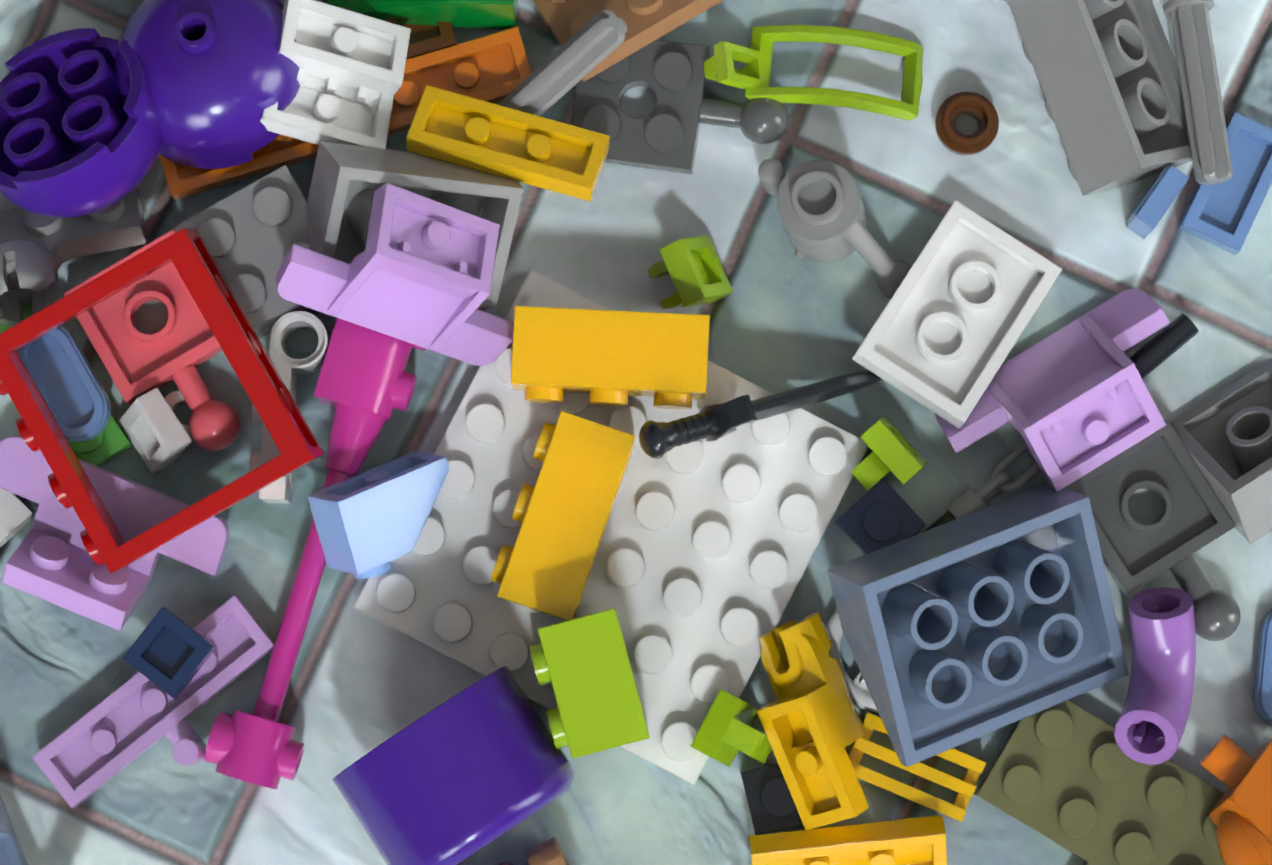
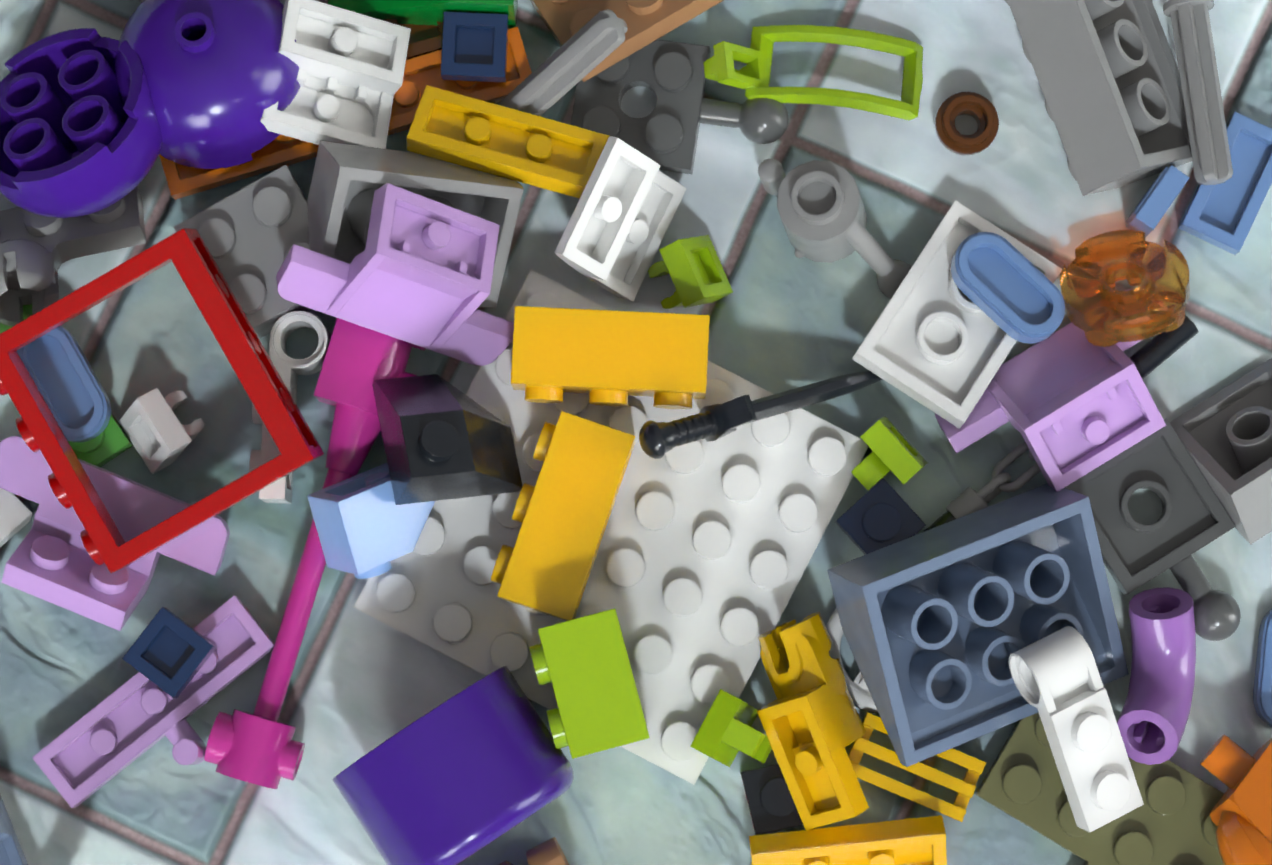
(150, 361): coral plate -> none
(442, 442): none -> black slope
(474, 47): none -> dark blue plate
(620, 219): none -> white slope
(1007, 287): none -> medium blue tile
(1080, 725): none -> white plate
(1129, 315): none -> clear orange plate

